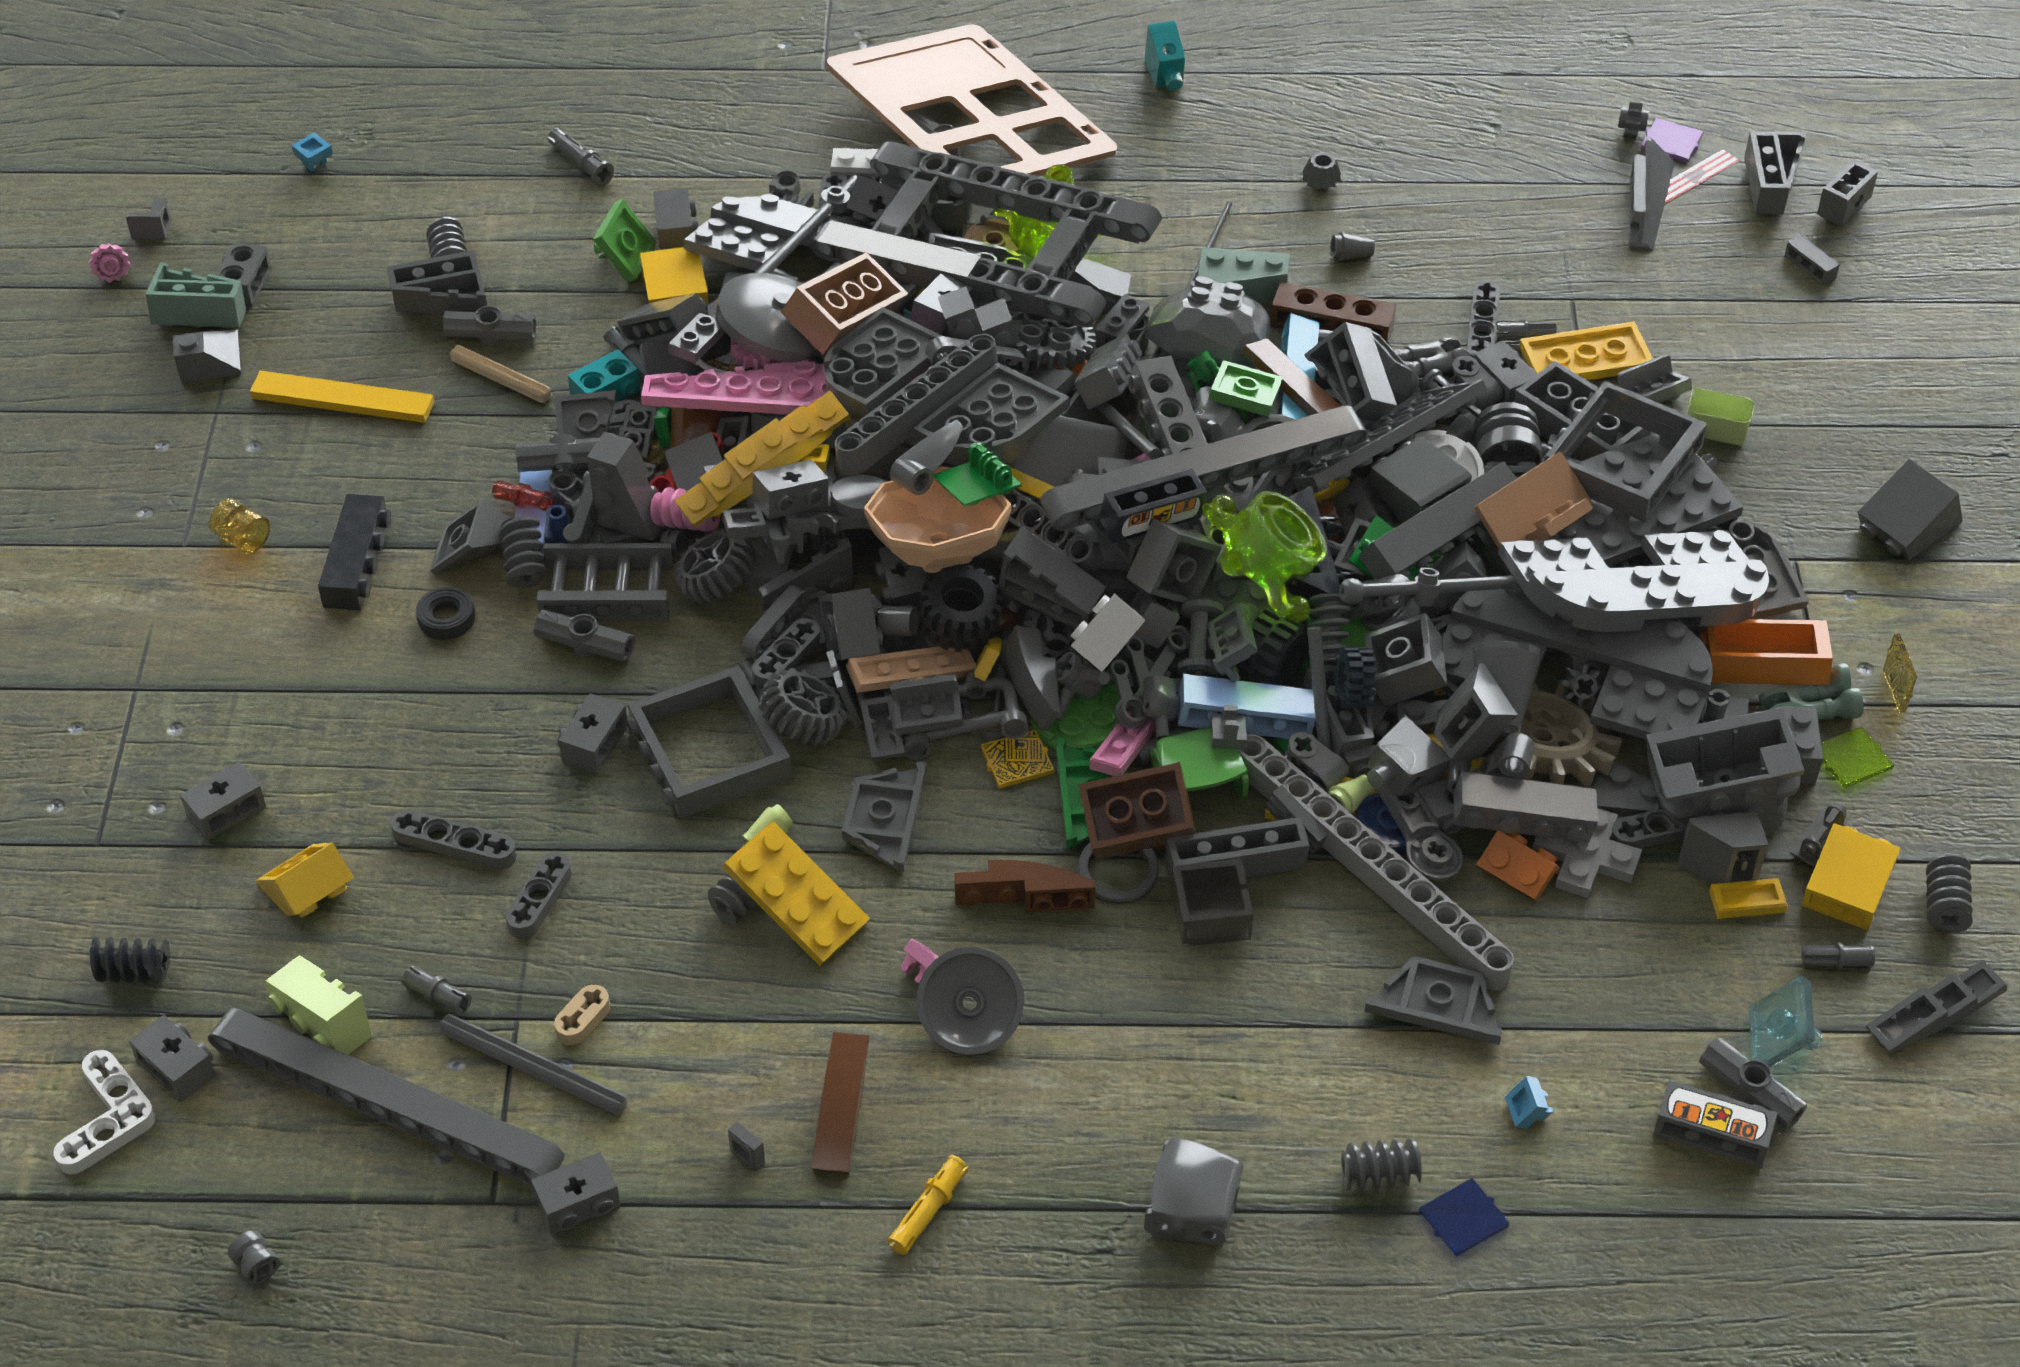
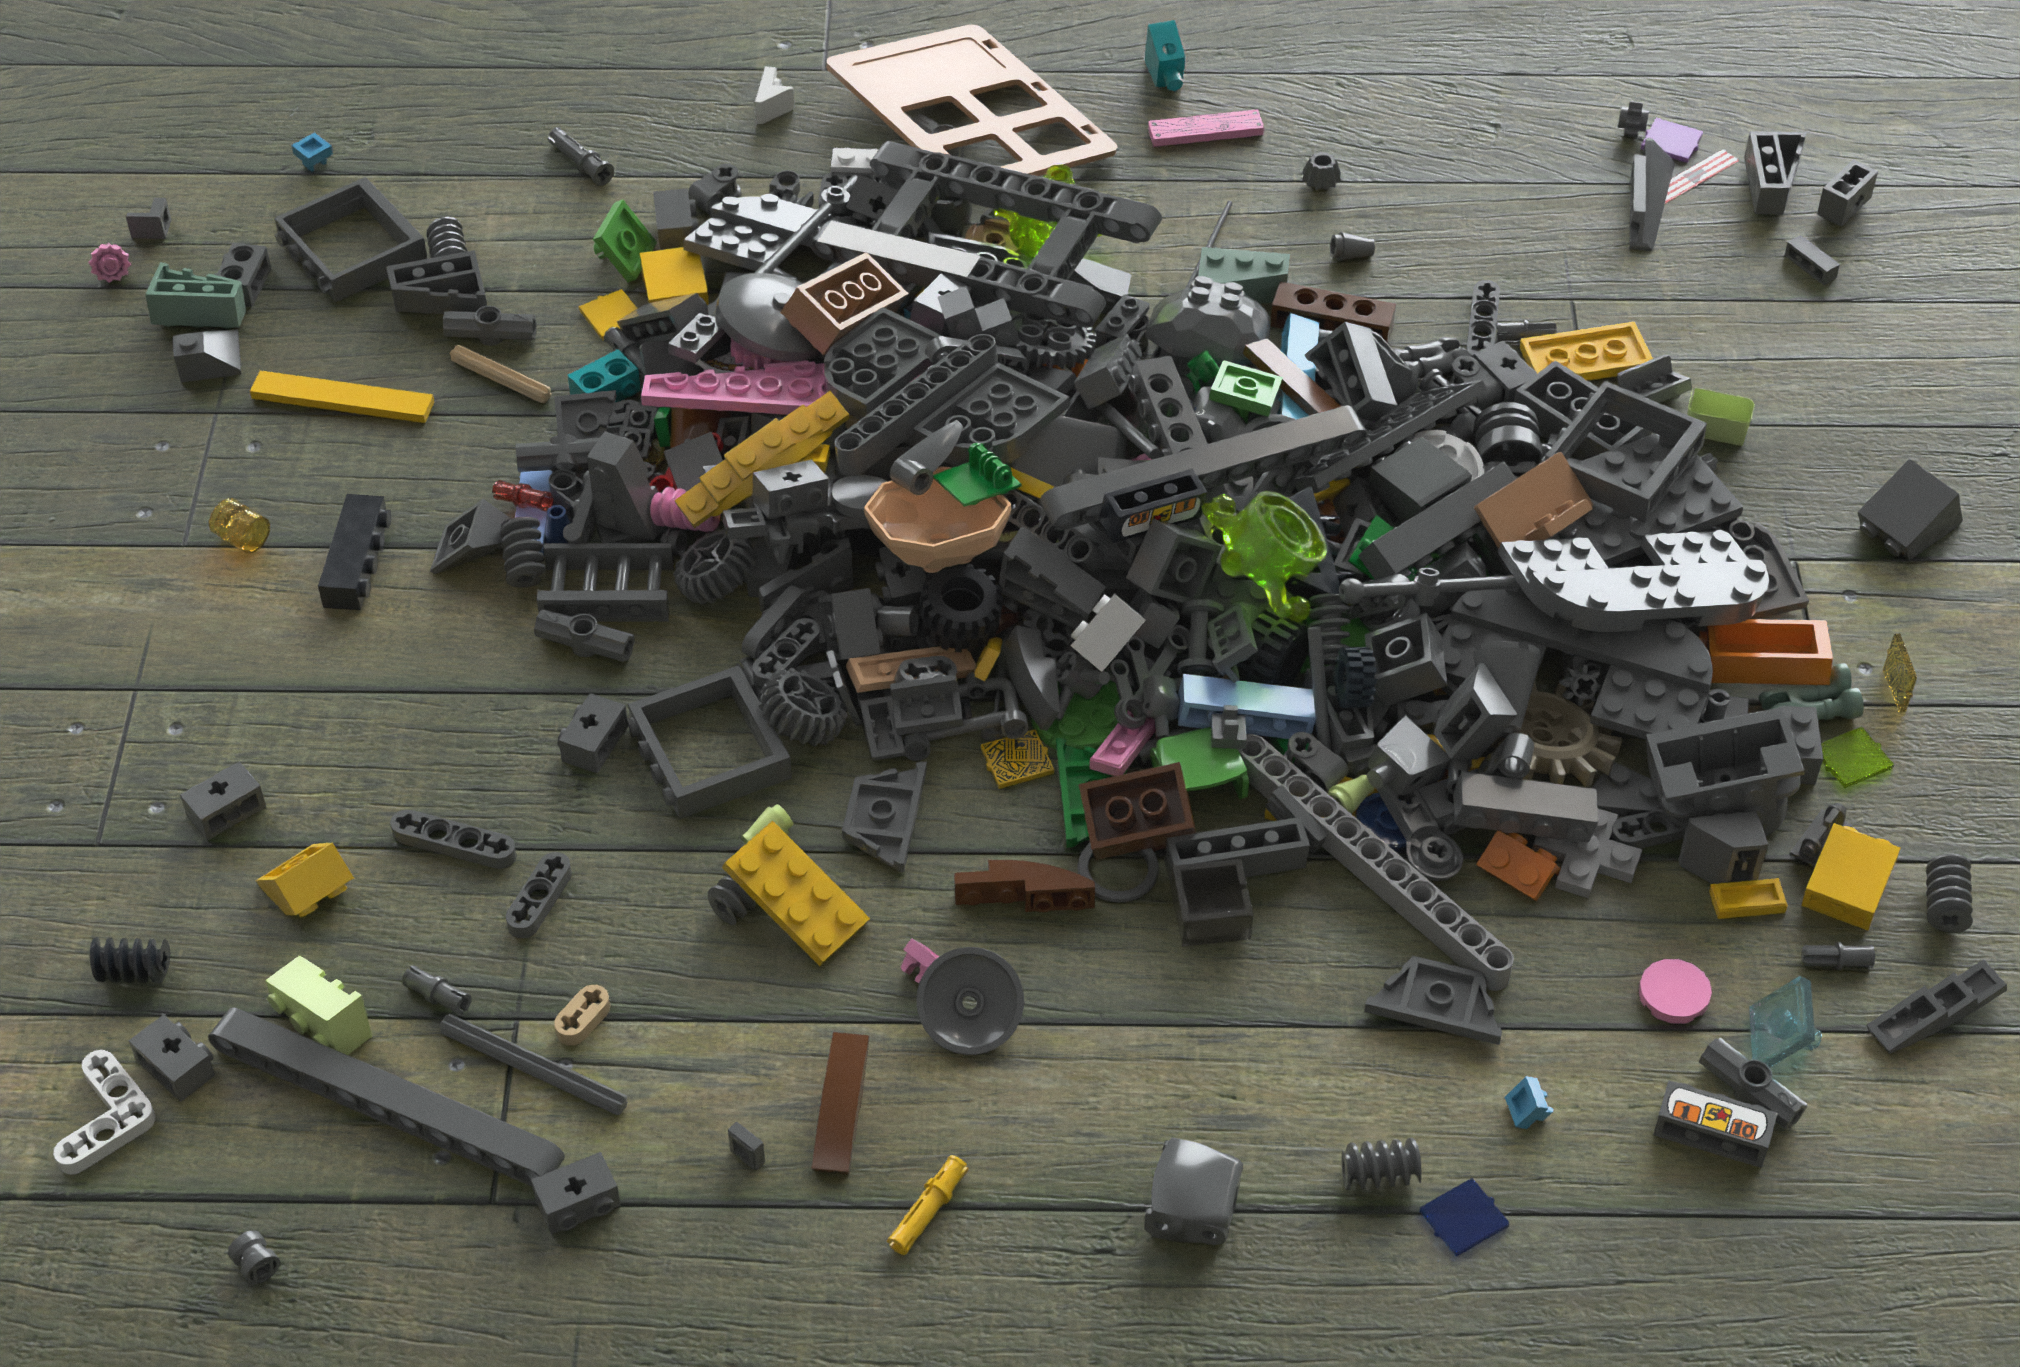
(338, 205): none -> dark grey window
(450, 627): black tyre -> none
(606, 311): none -> yellow piece
(715, 186): none -> dark grey piece
(772, 98): none -> white slope
(925, 668): none -> dark grey beam
(1205, 128): none -> bright pink tile
(1675, 990): none -> bright pink tile

